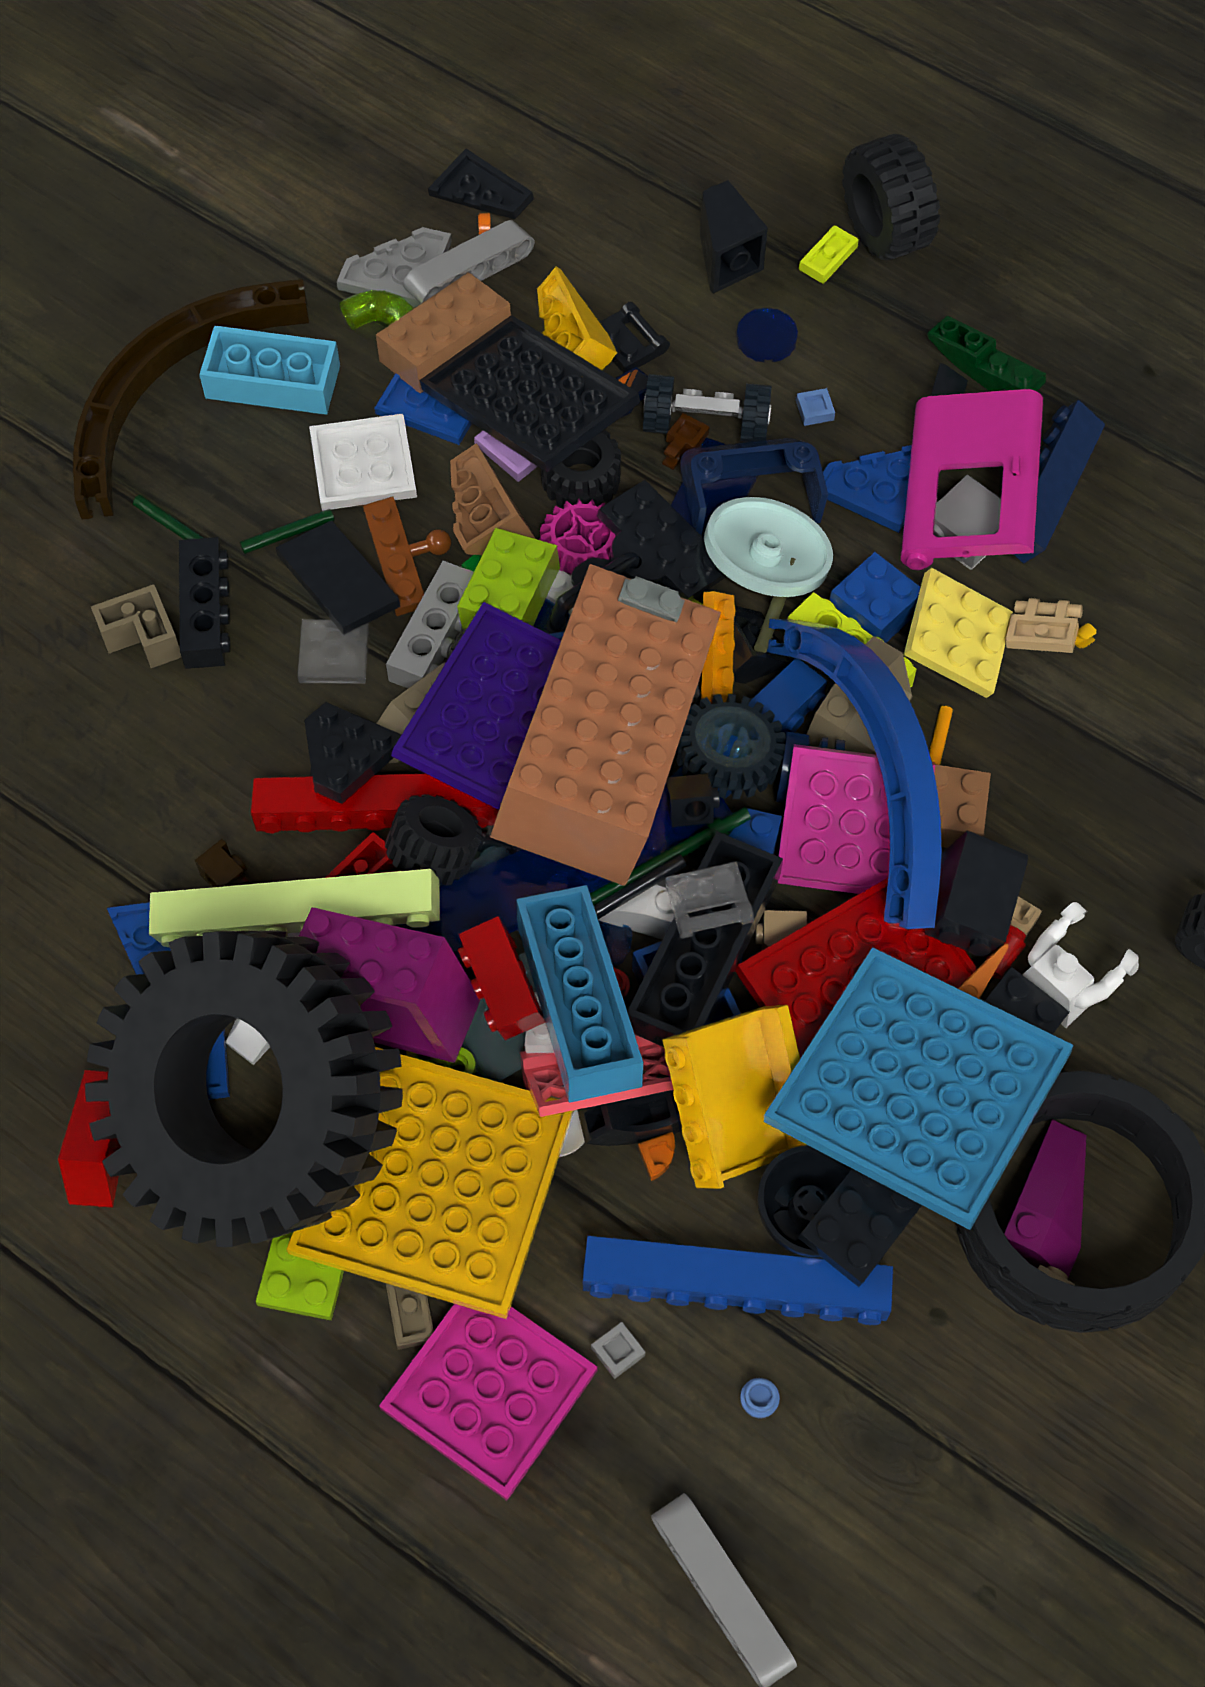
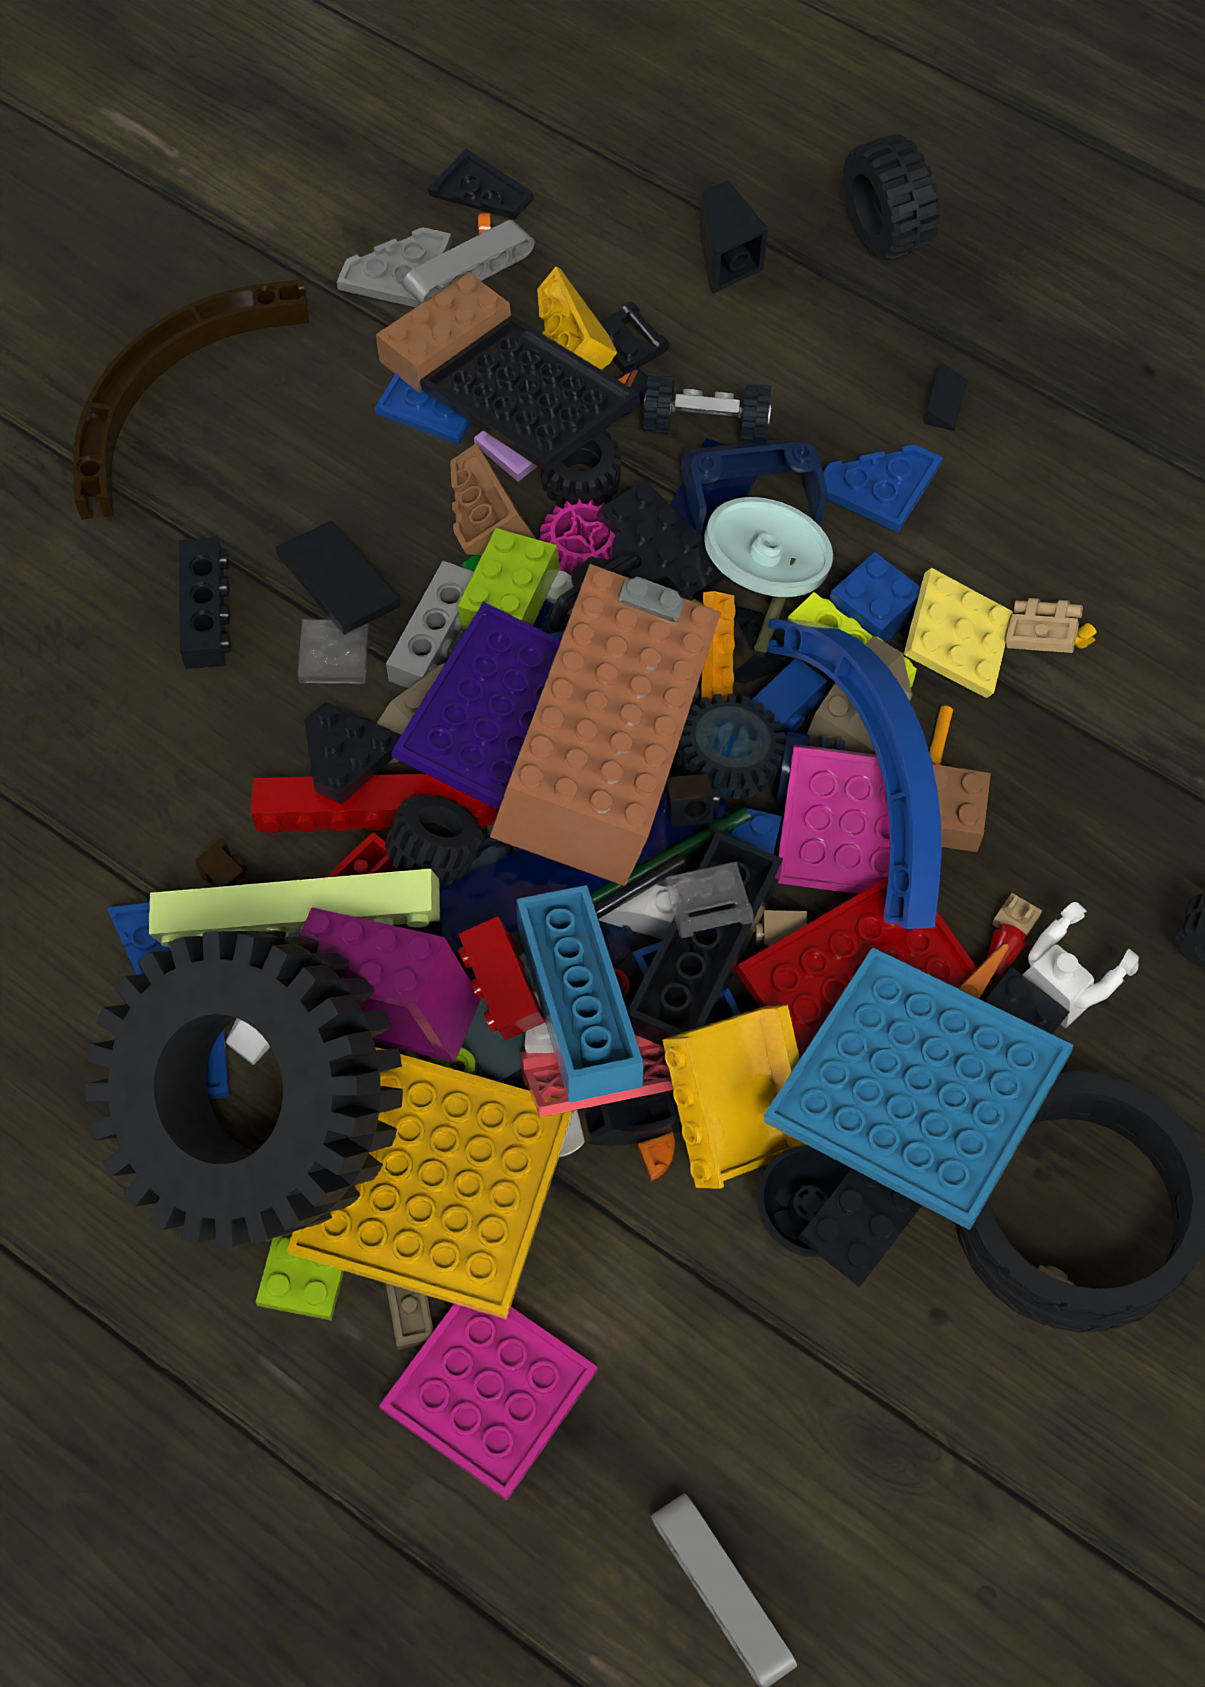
(82, 1157): red wedge -> none
(138, 619): dark tan brick -> none
(164, 518): dark green bar -> none
(270, 370): medium azure brick -> none
(286, 531): dark green bar -> none
(362, 461): white plate -> none
(372, 307): clear neon green cylinder -> none
(396, 553): dark orange plate -> none
(618, 1350): light grey plate -> none
(682, 436): reddish brown plate -> none
(733, 1279): blue brick -> none
(759, 1398): medium blue plate -> none
(767, 335): clear blue tile -> none
(815, 407): medium blue plate -> none
(828, 254): neon yellow plate -> none
(966, 434): dark pink piece -> none
(966, 512): light grey piece -> none
(977, 893): black slope -> none
(980, 360): dark green slope -> none
(1049, 1209): magenta wedge -> none
(1061, 463): dark blue brick -> none

